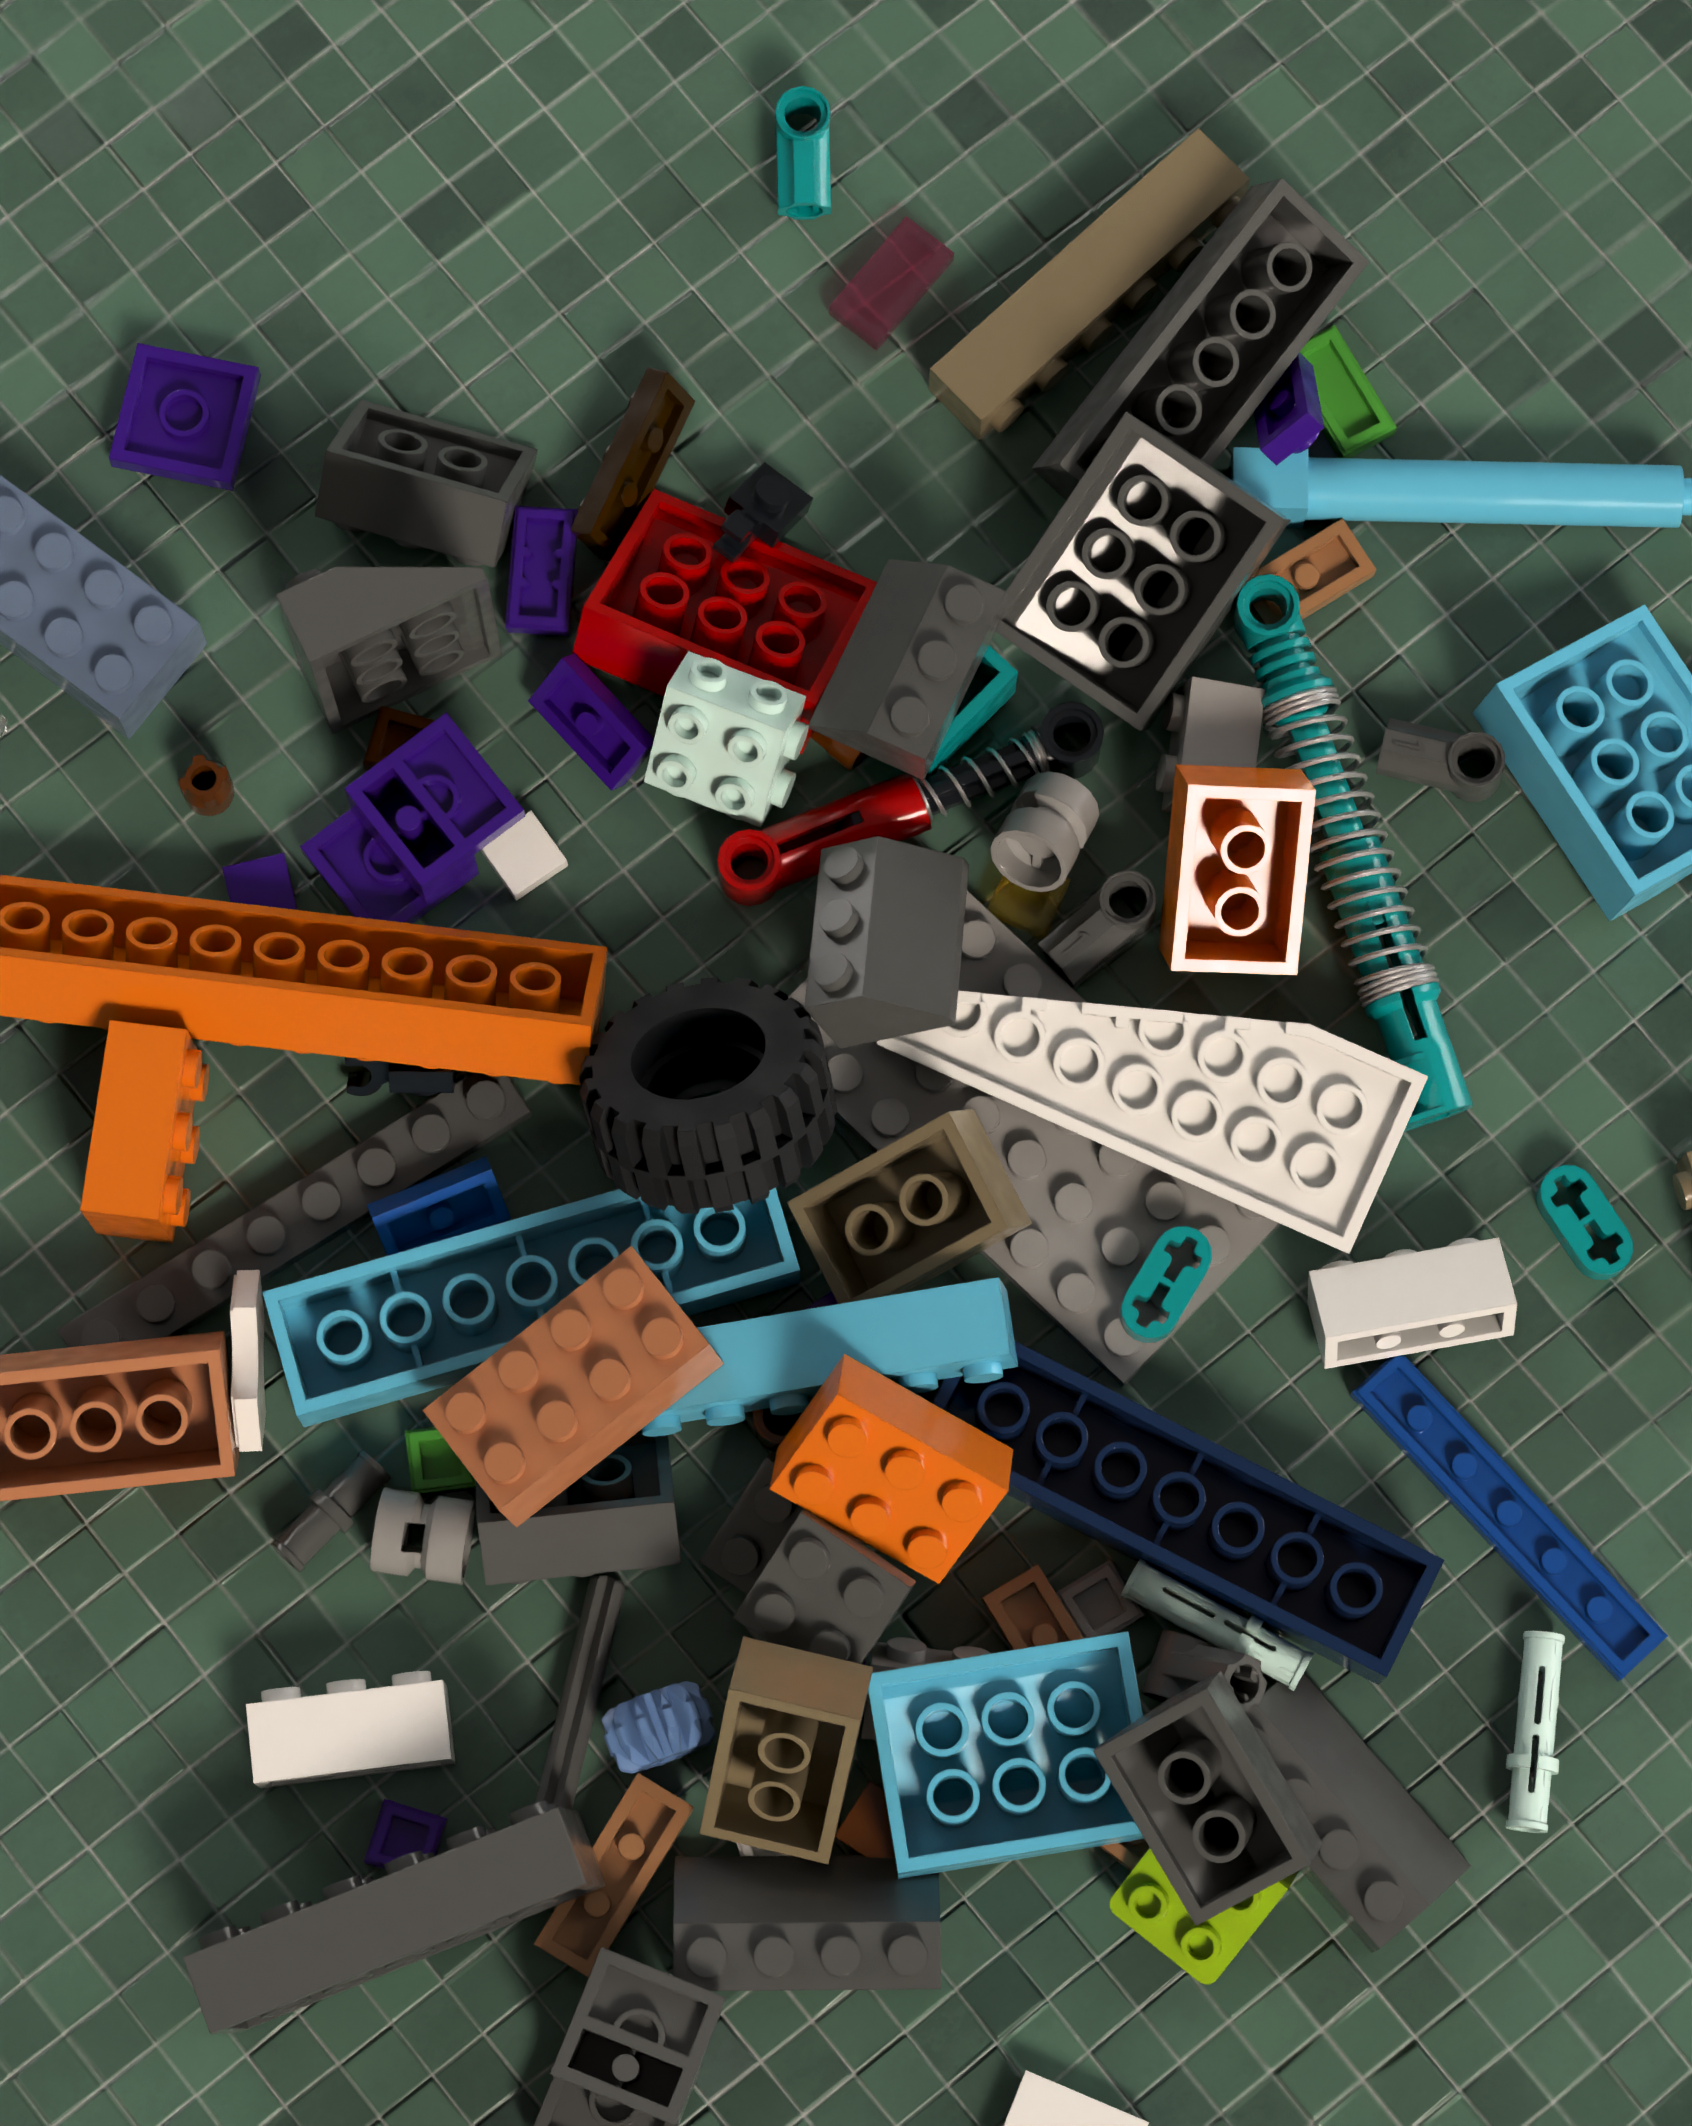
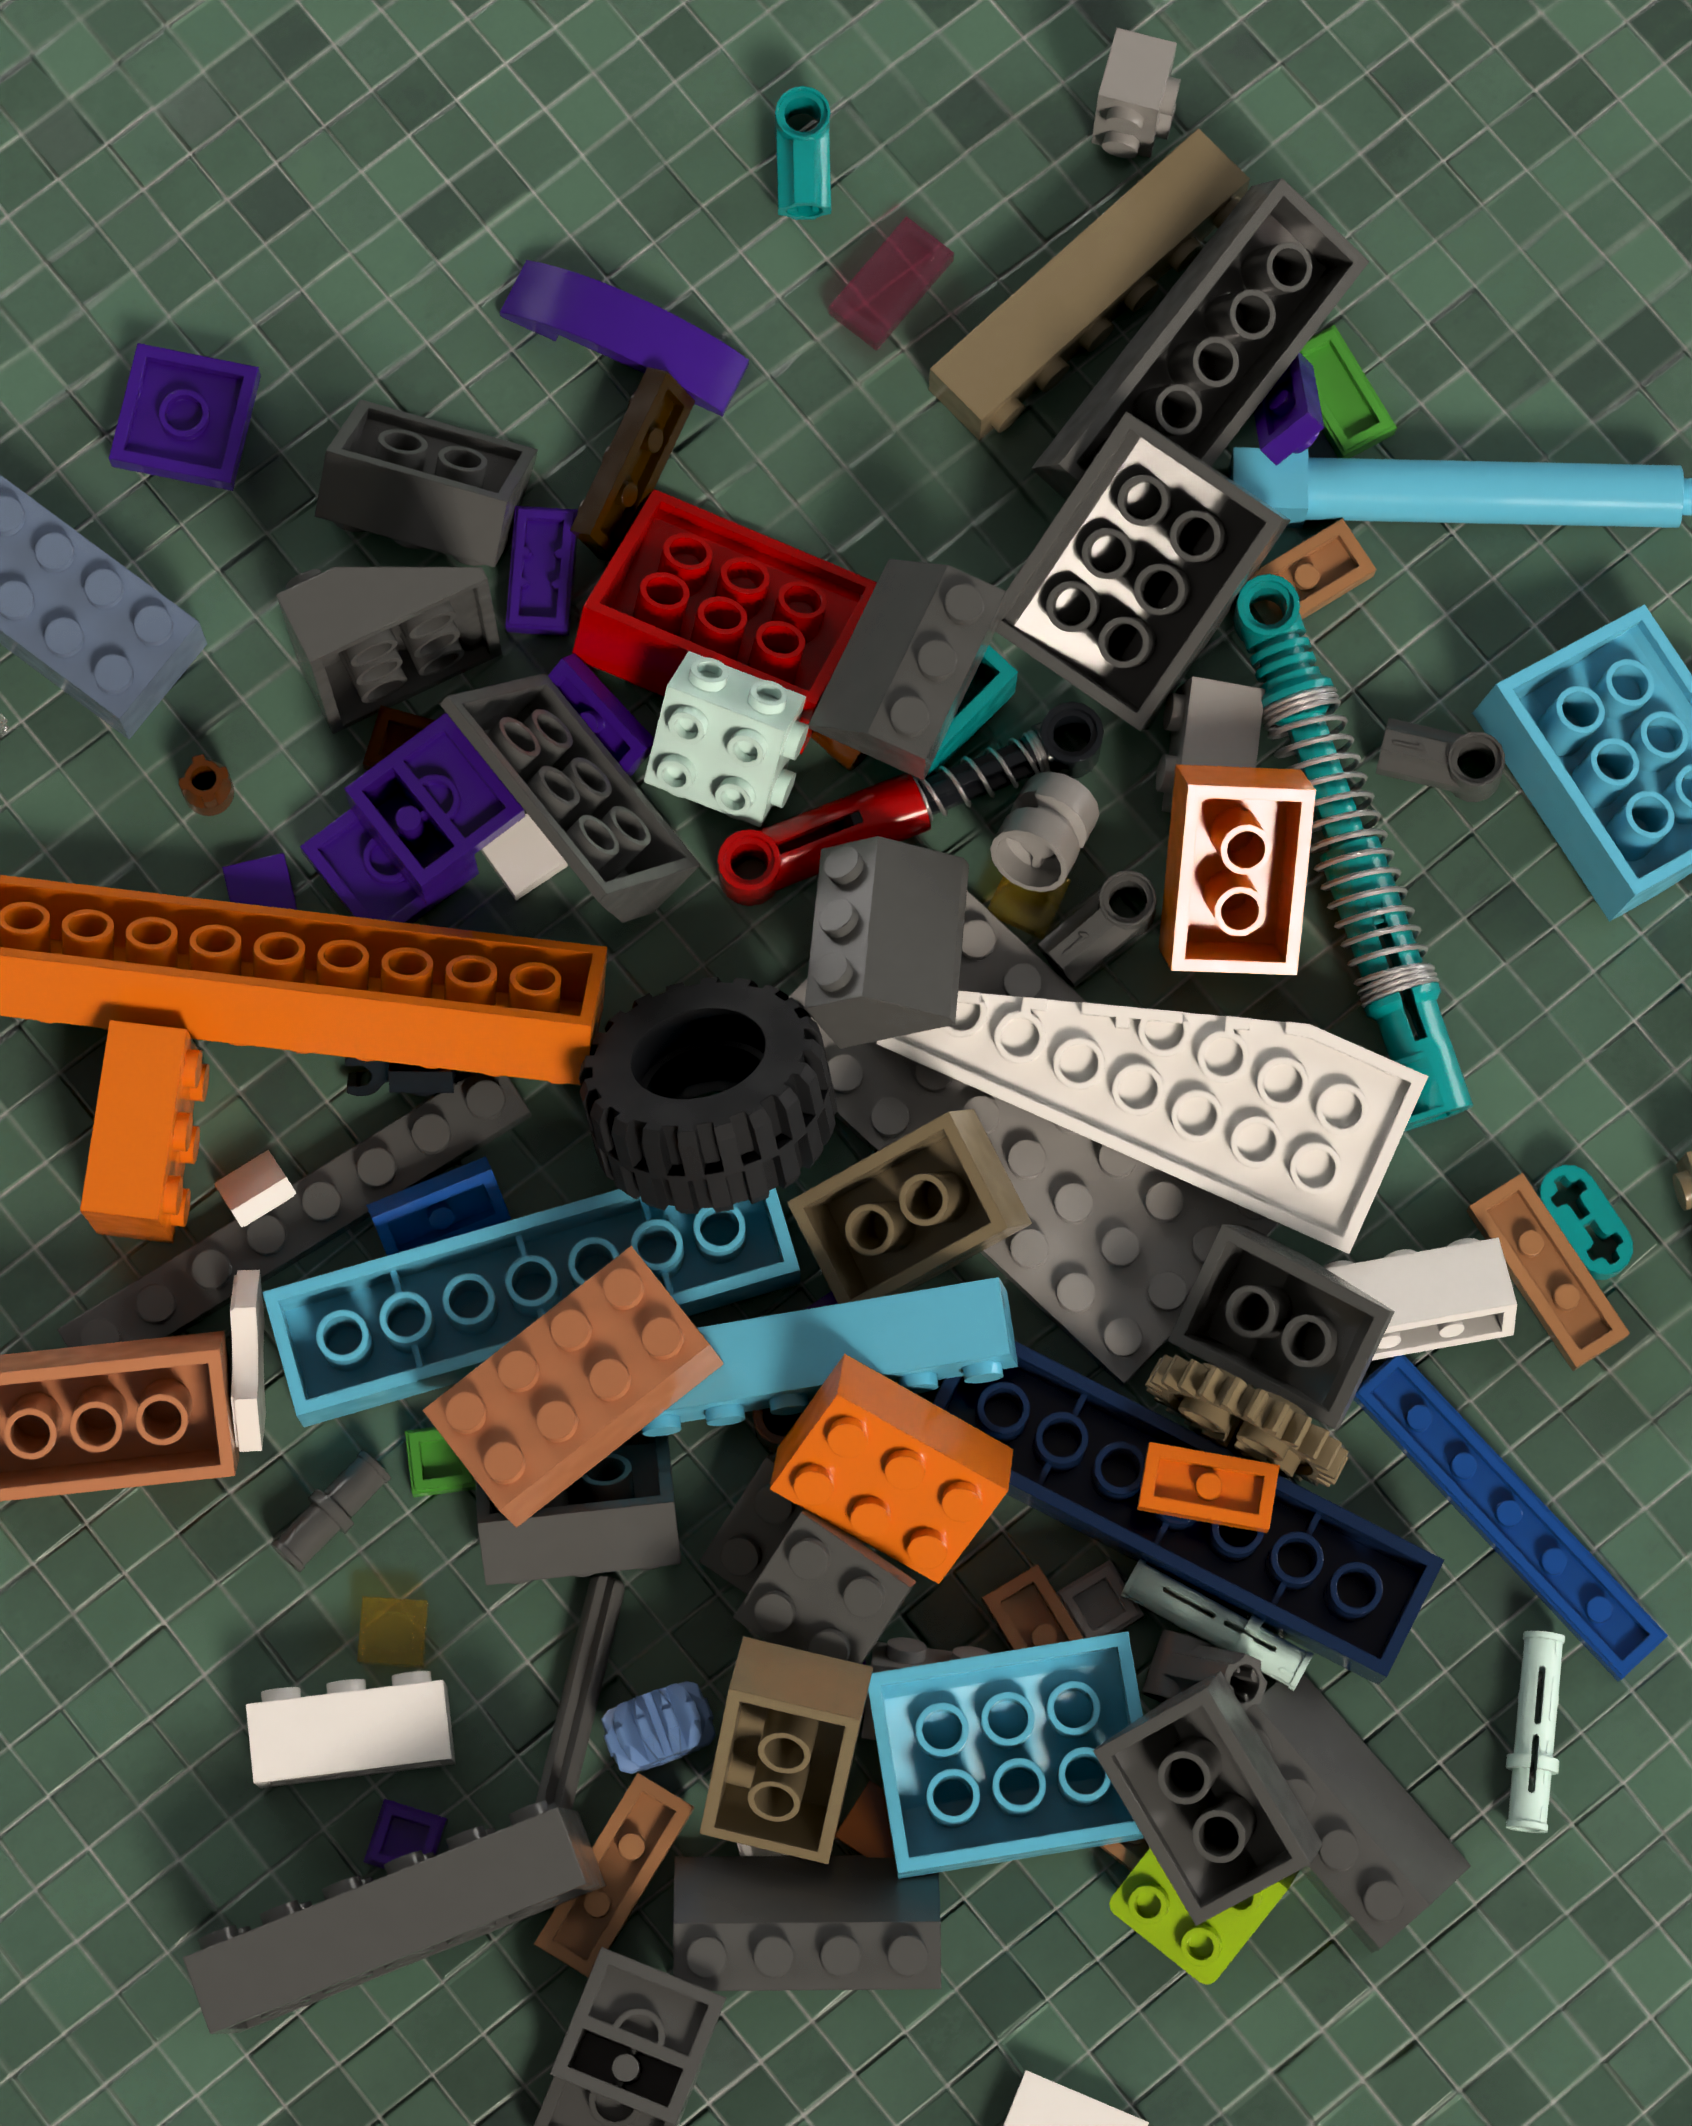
(255, 1188): none -> tile
(393, 1632): none -> clear yellow tile
(445, 1539): light grey wheel -> none
(575, 793): none -> dark grey slope
(625, 330): none -> dark purple slope
(763, 508): black plate -> none
(1136, 95): none -> light grey brick
(1178, 1292): teal beam -> none
(1208, 1487): none -> orange plate
(1247, 1420): none -> dark tan gear
(1281, 1323): none -> dark grey slope
(1548, 1272): none -> medium nougat plate

